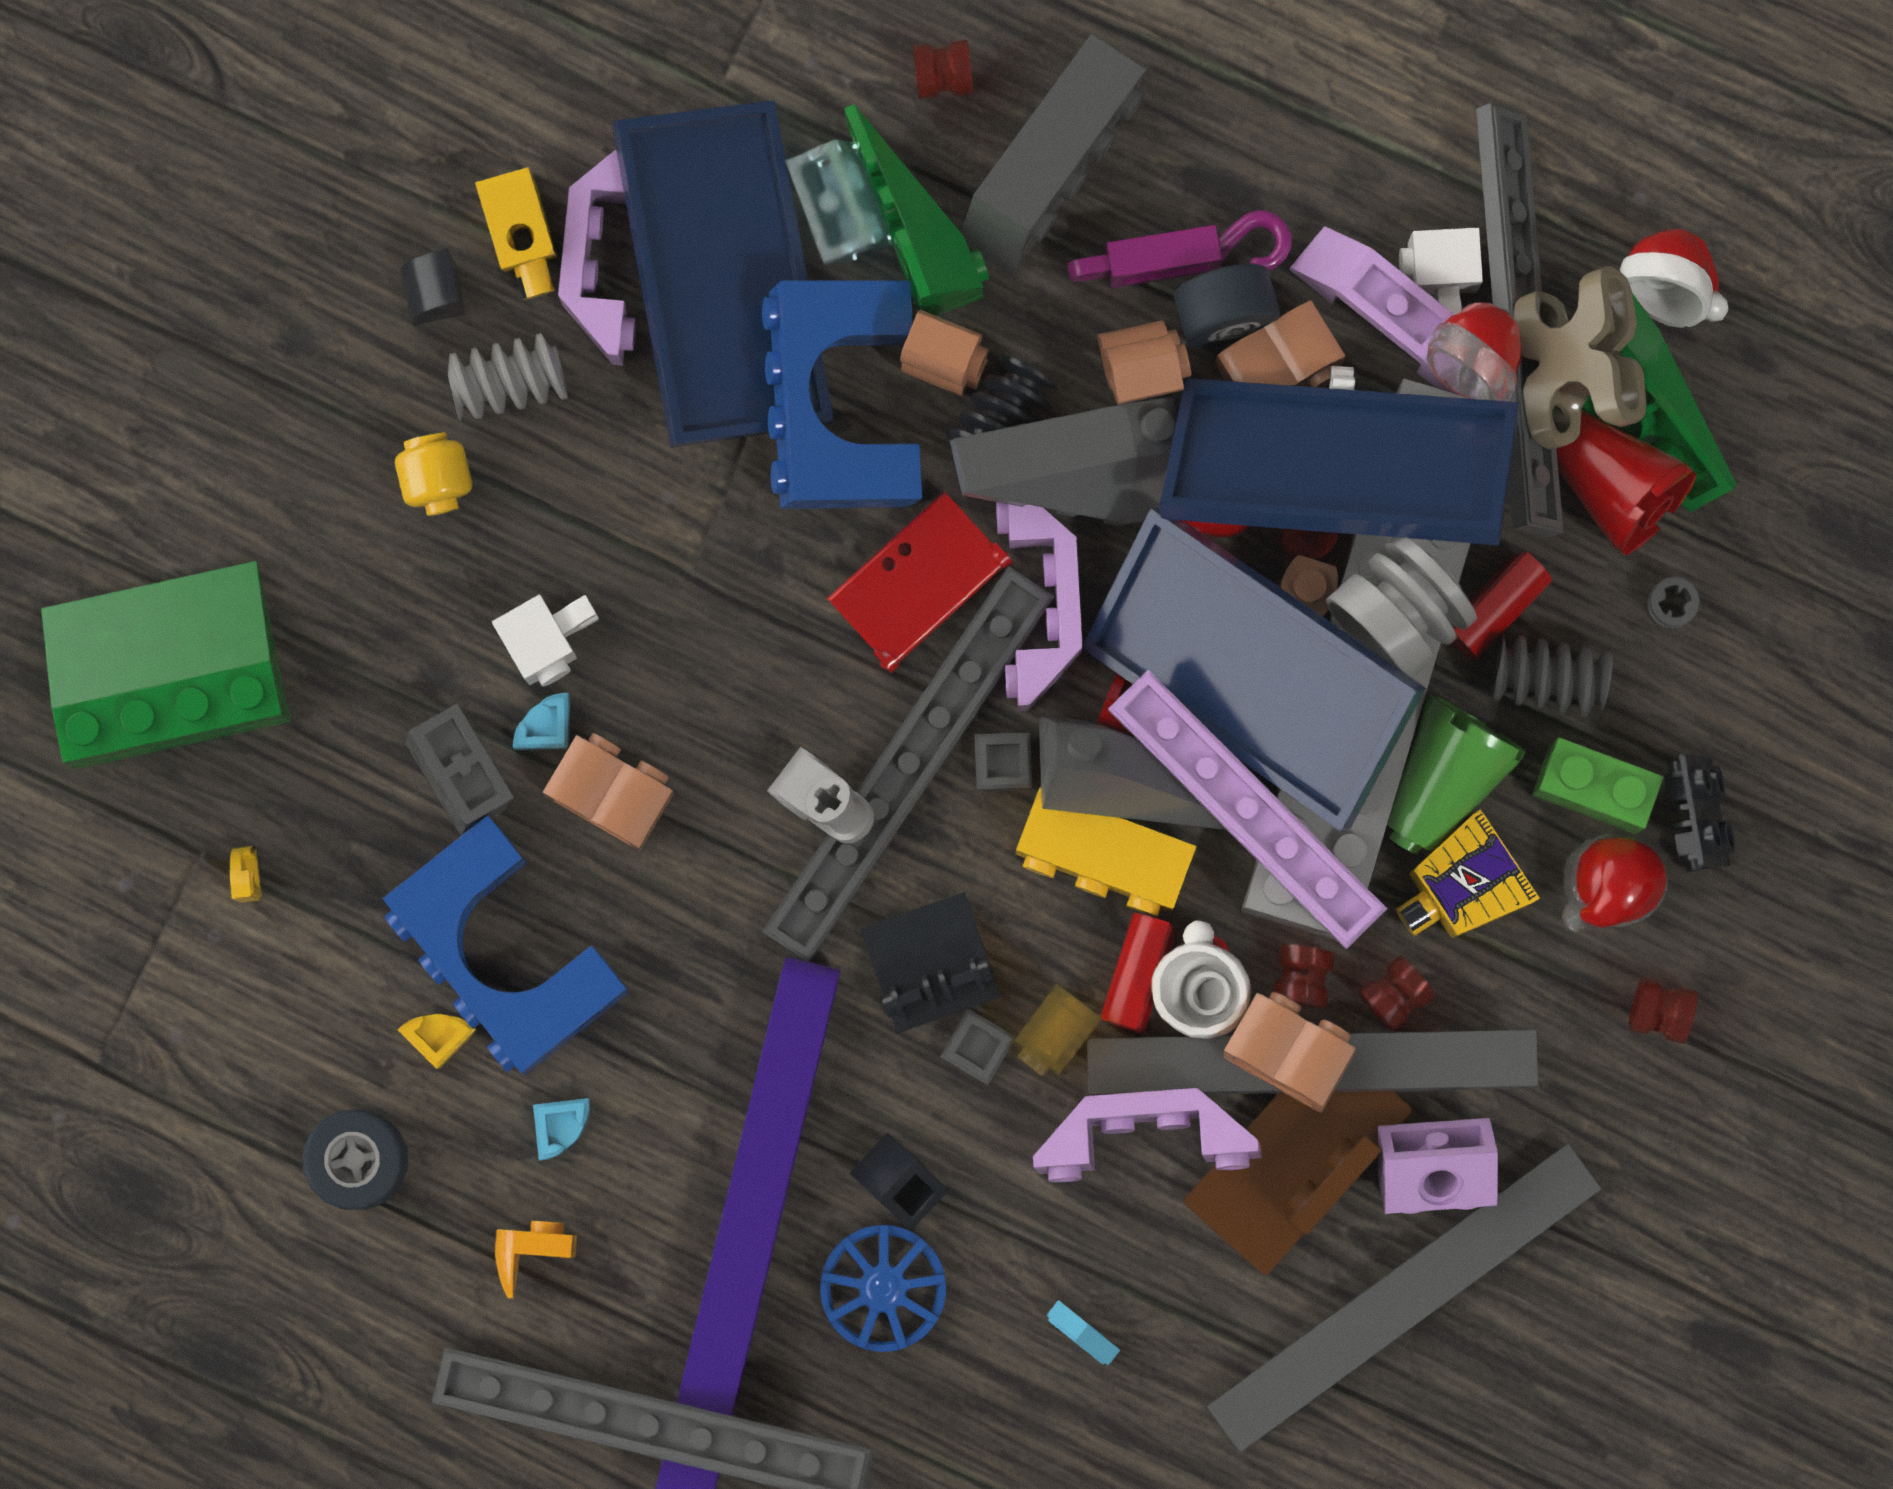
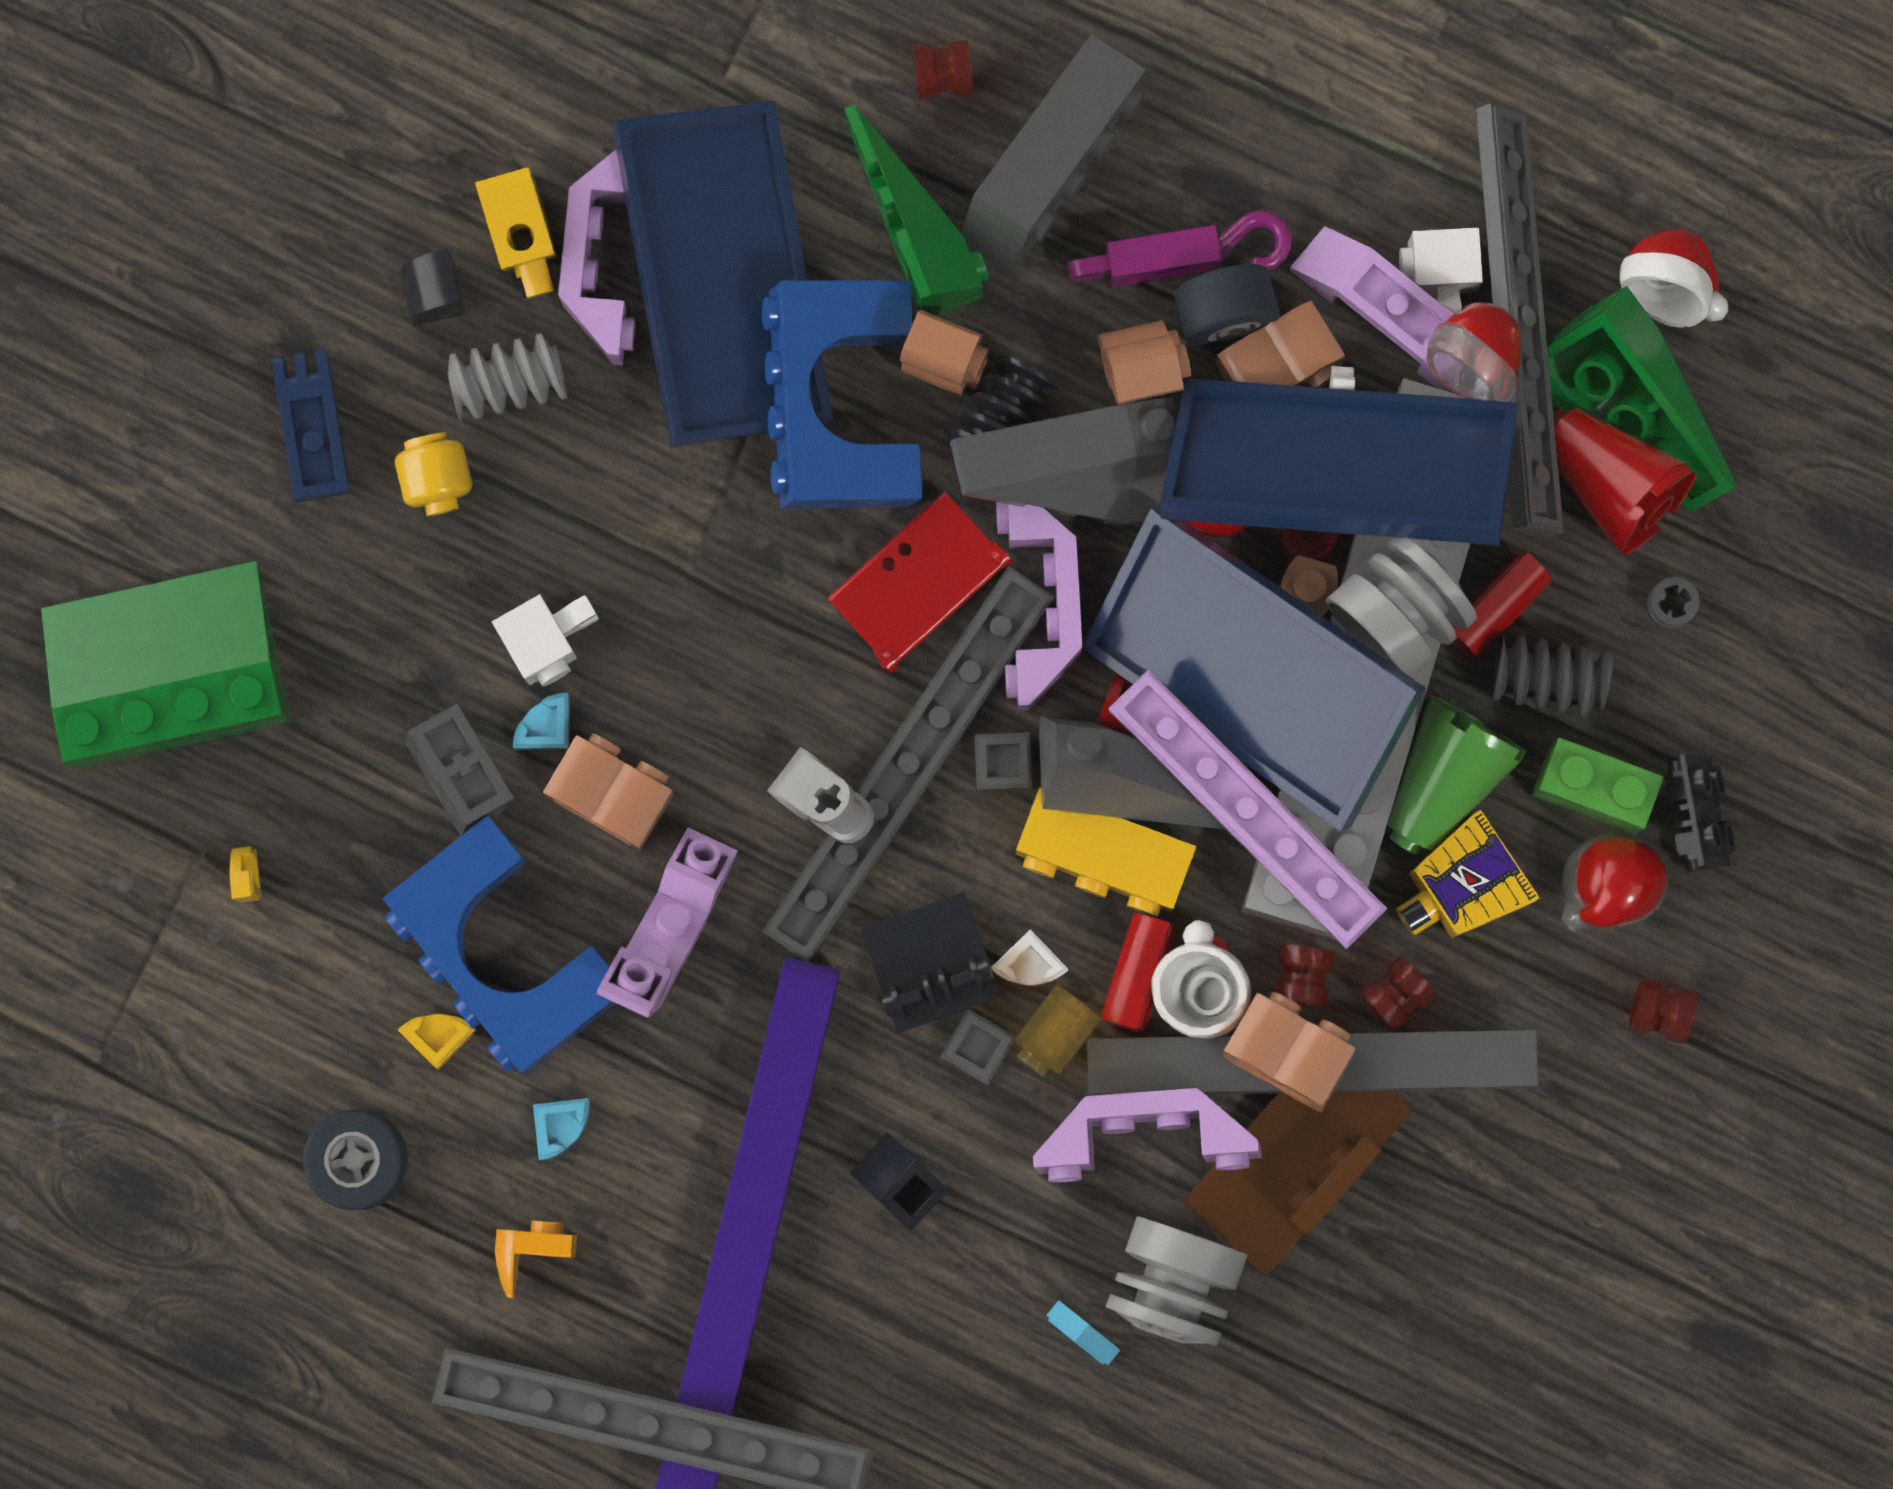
(311, 428): none -> dark blue hinge
(671, 925): none -> lavender slope
(839, 201): clear light blue brick -> none
(883, 1288): blue wheel -> none
(1029, 963): none -> white tile
(1176, 1282): none -> light grey wheel
(1403, 1298): dark grey tile -> none
(1437, 1166): lavender brick -> none
(1580, 358): dark tan piece -> none

